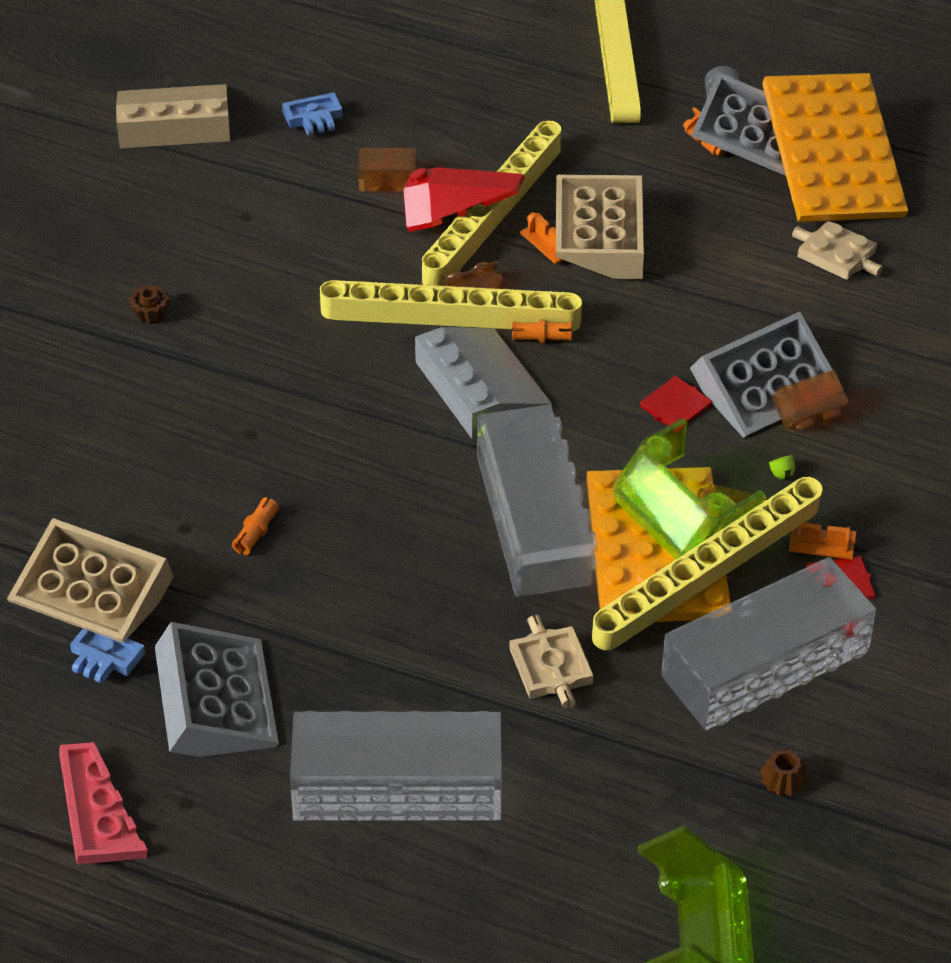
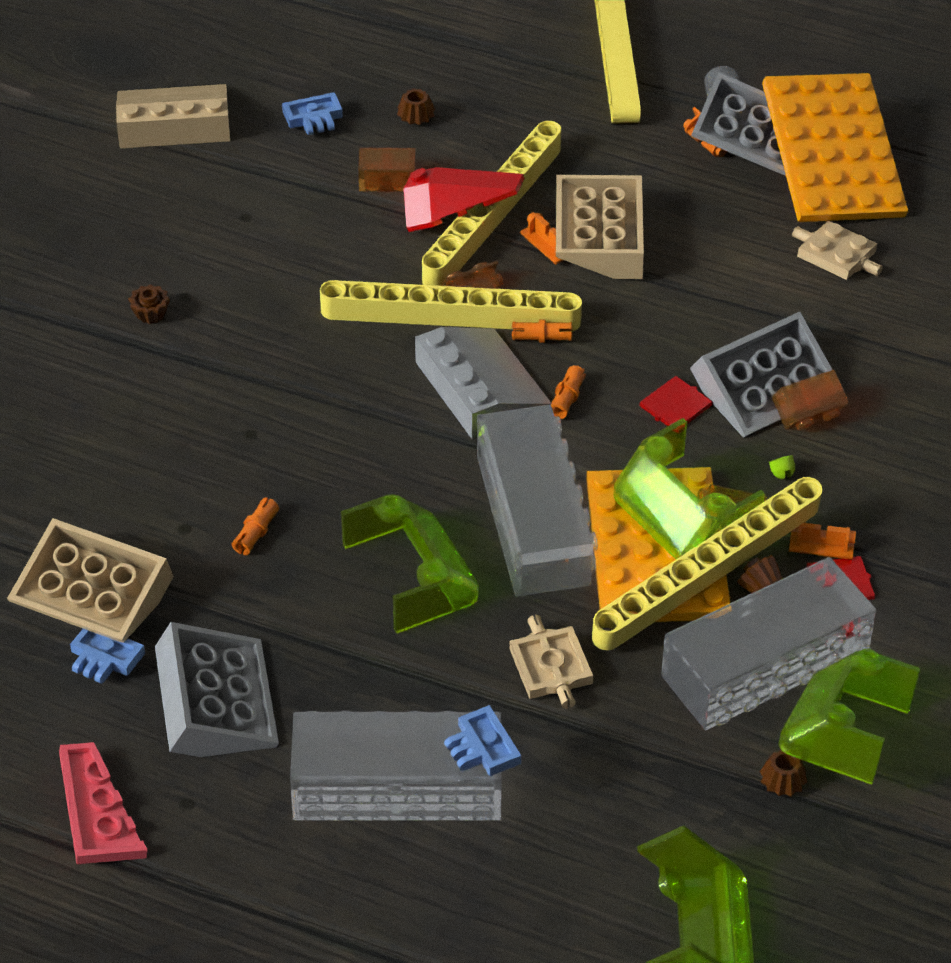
(415, 107): none -> reddish brown piece
(443, 575): none -> clear neon green windscreen
(483, 742): none -> medium blue hinge
(567, 391): none -> orange pin
(759, 574): none -> reddish brown piece
(823, 729): none -> clear neon green windscreen

